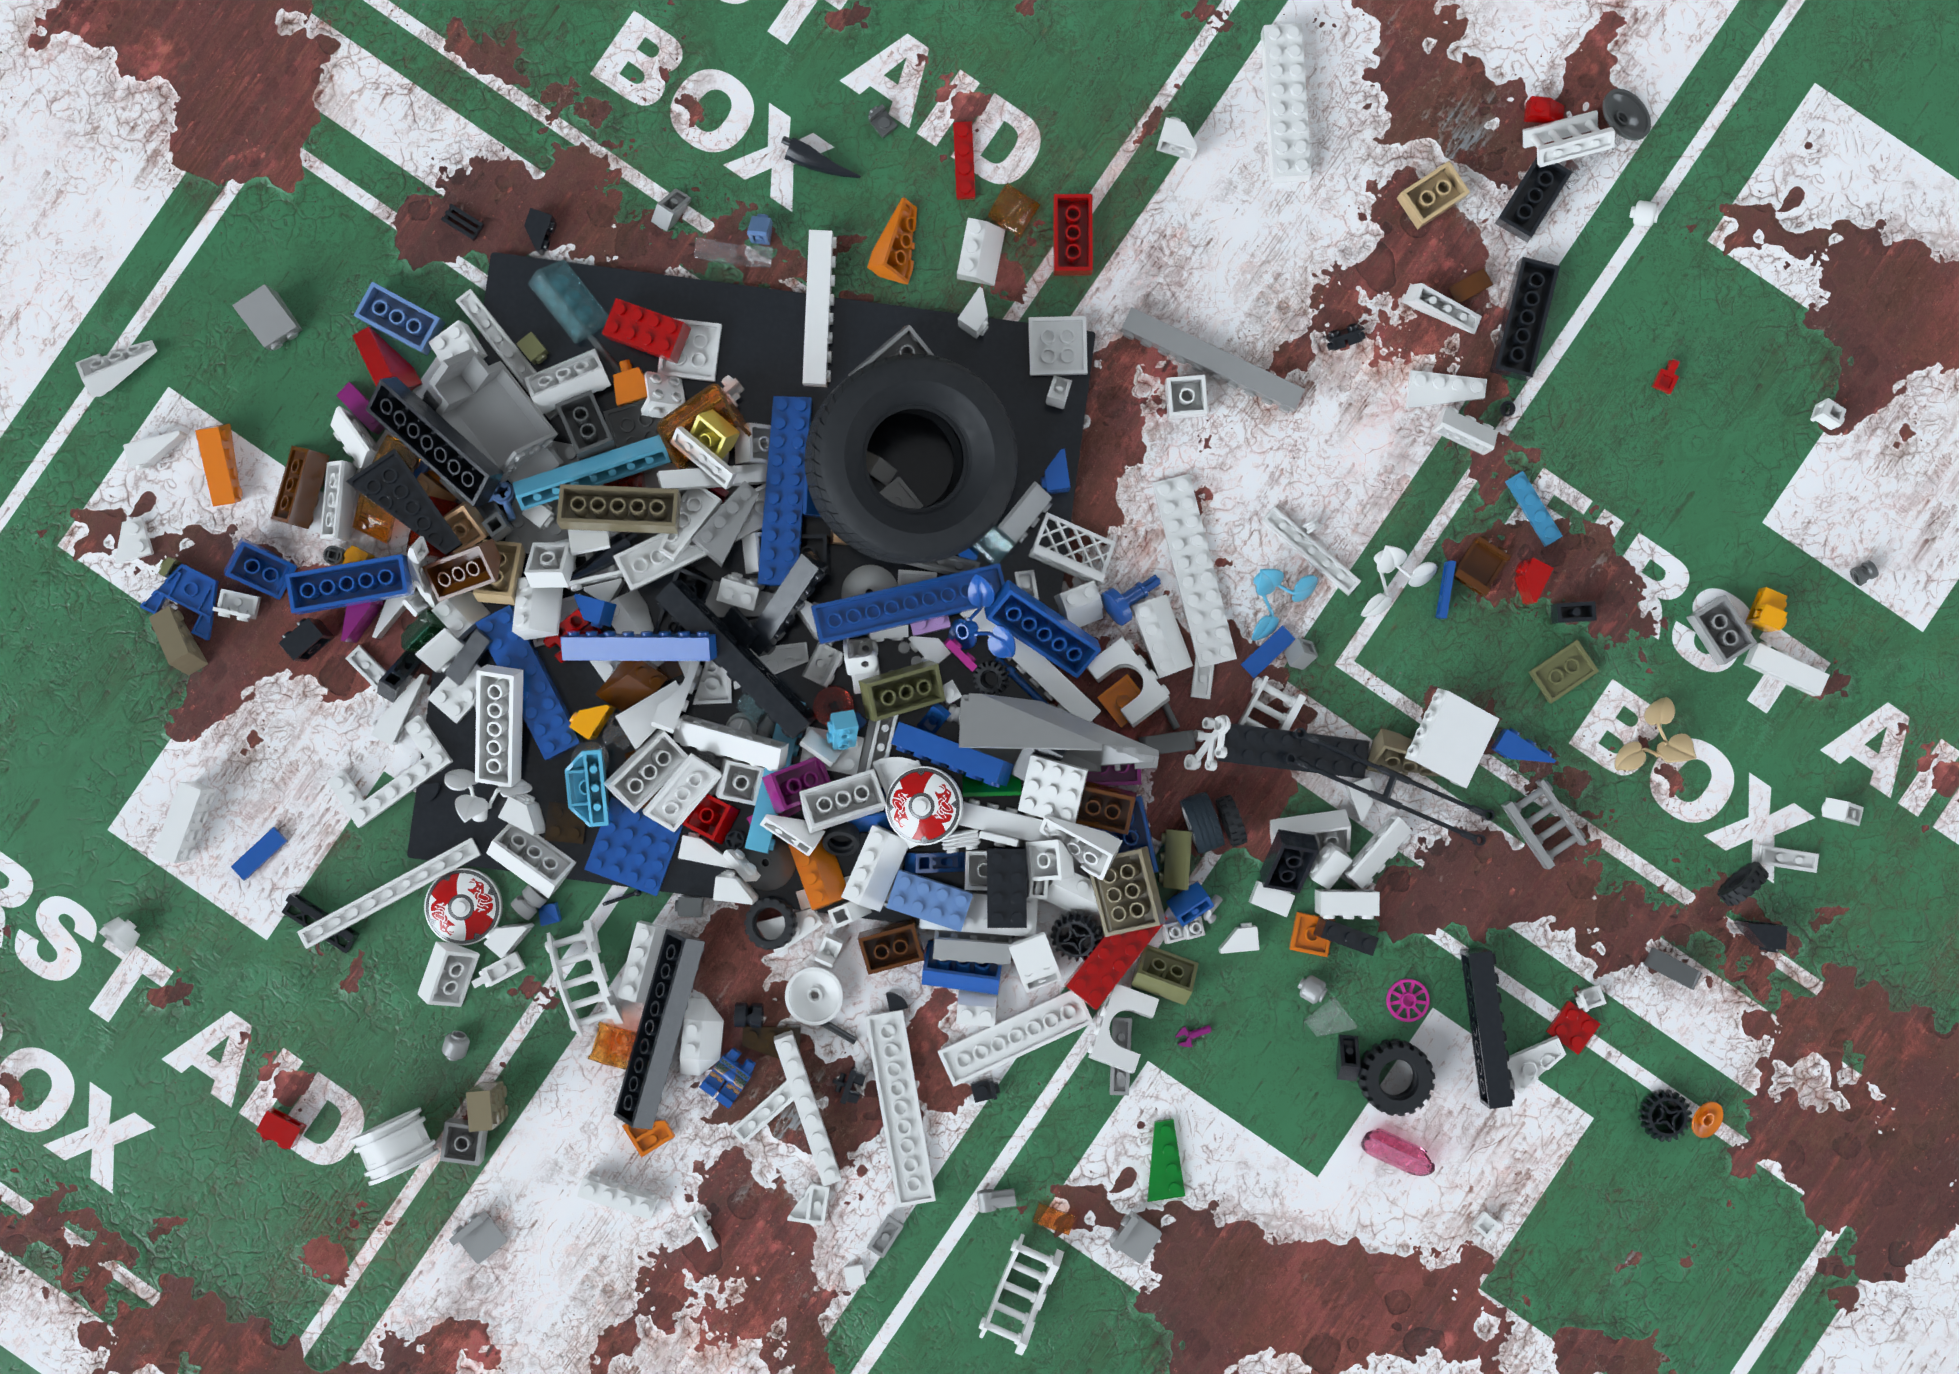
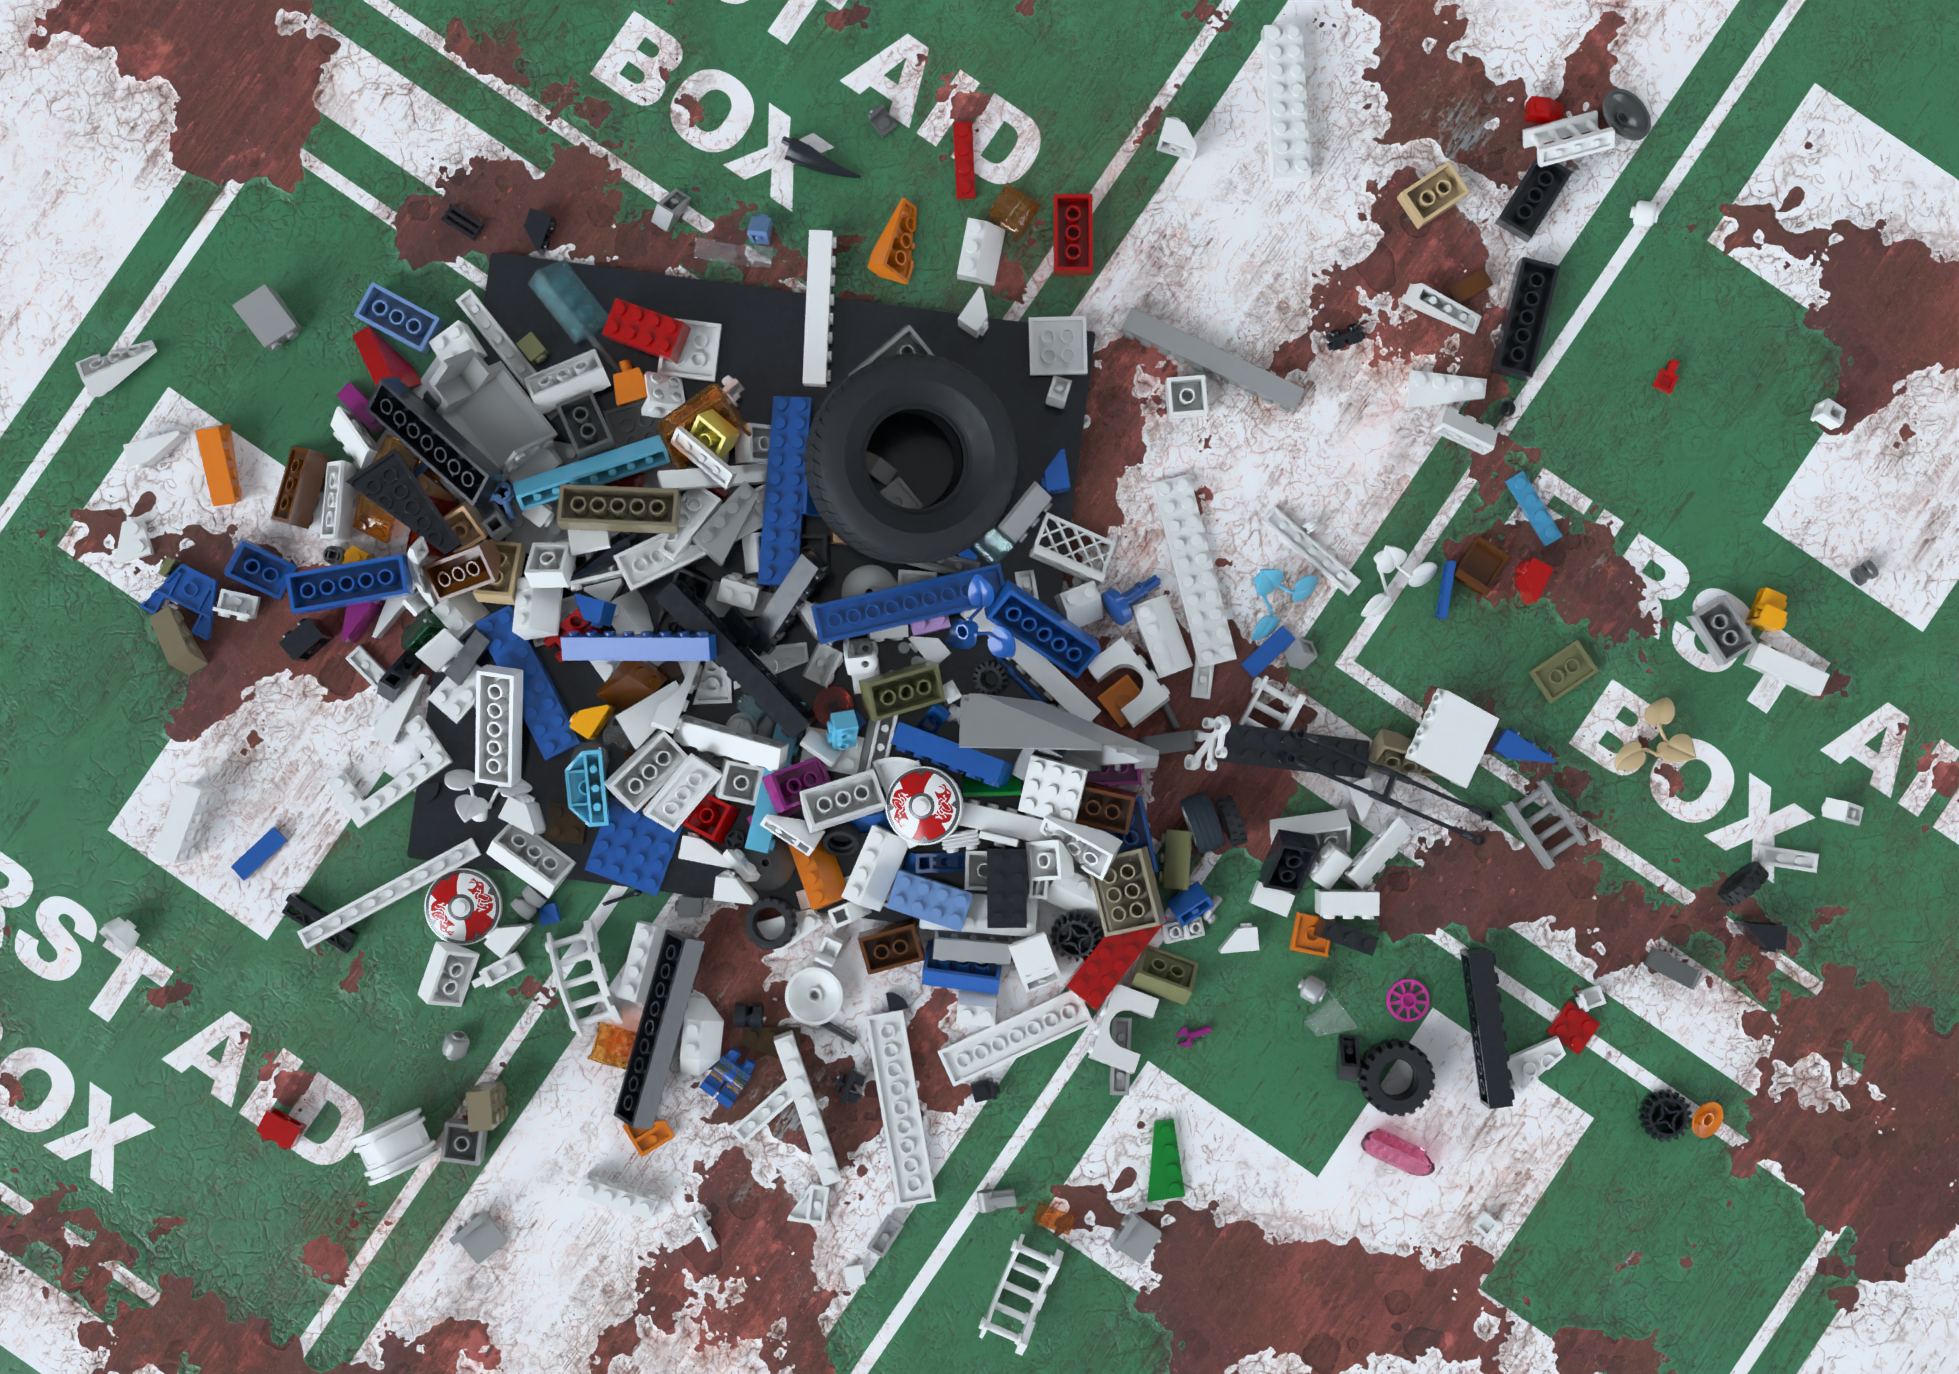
(955, 647): dark pink plate -> none
(1573, 612): black brick -> none

